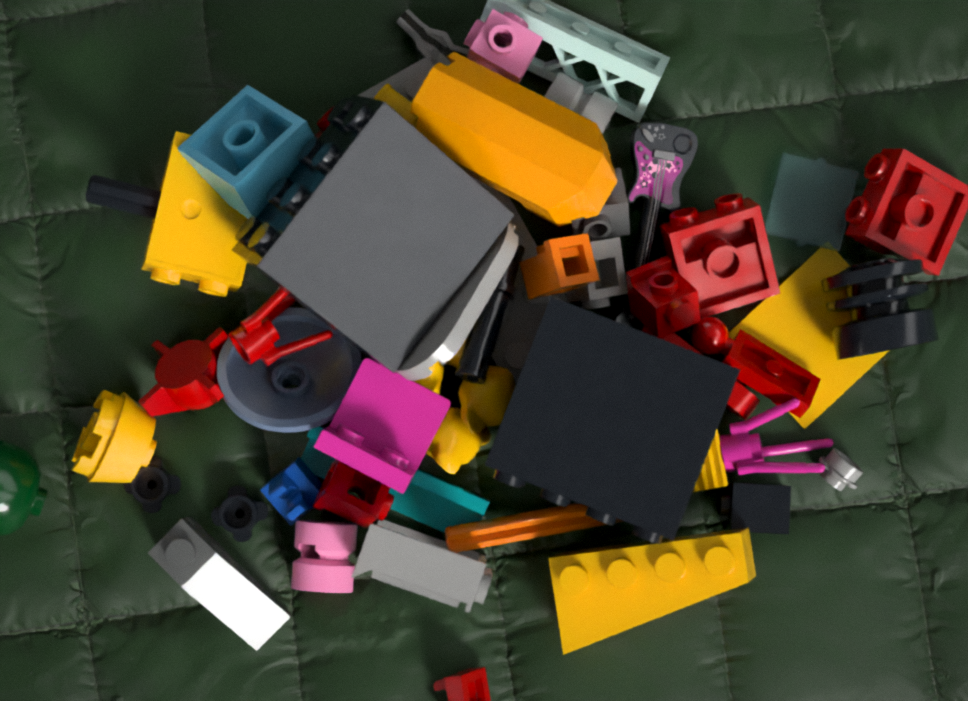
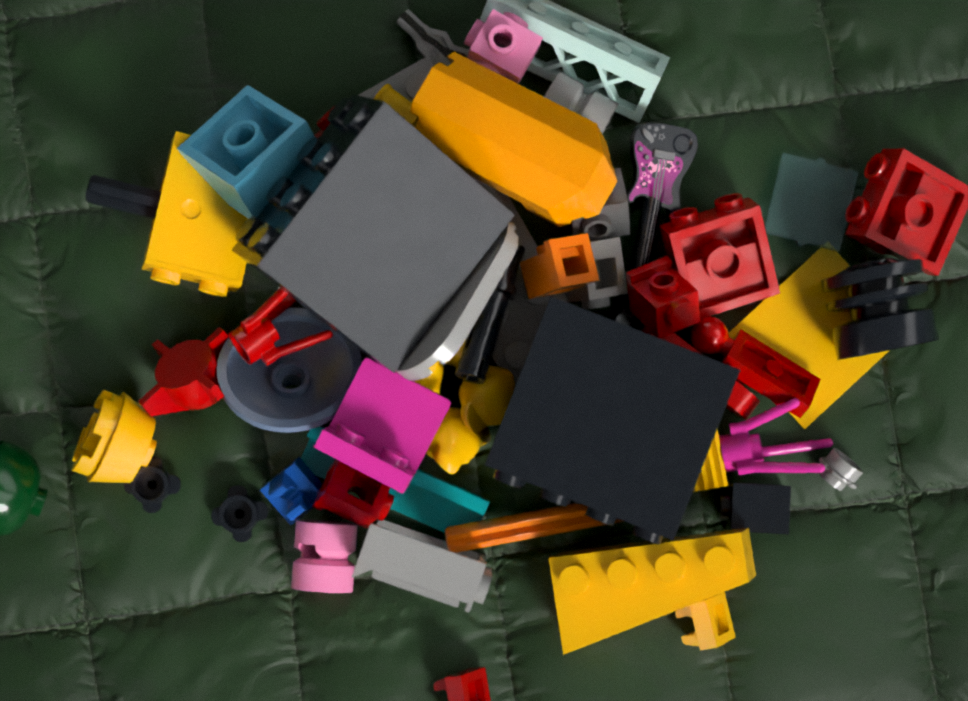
(219, 582): slope -> none
(711, 623): none -> yellow tile

